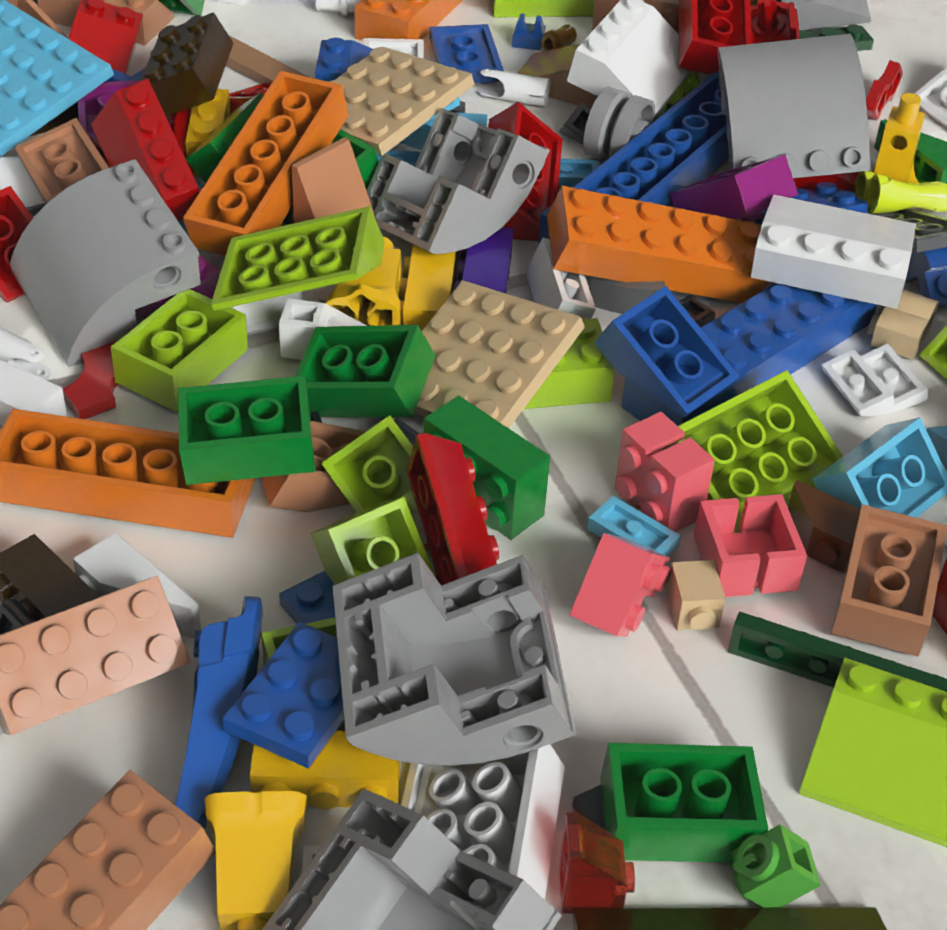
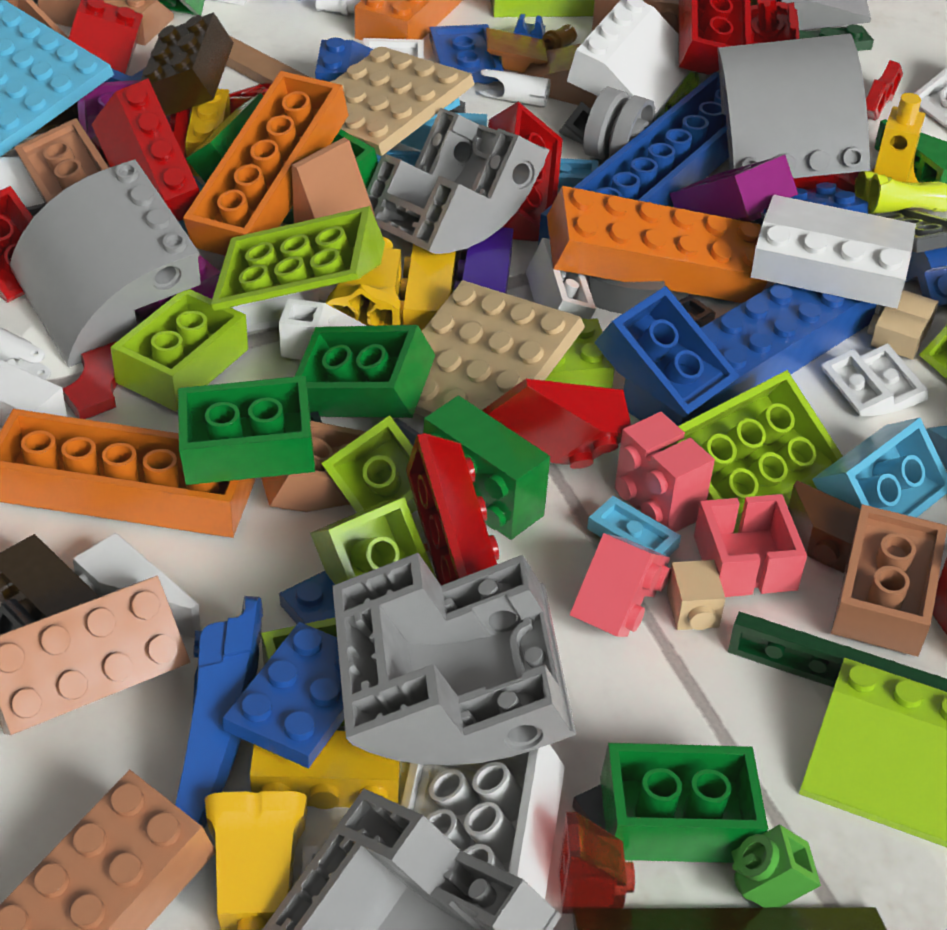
(515, 49): none -> dark orange piece
(564, 419): none -> red slope

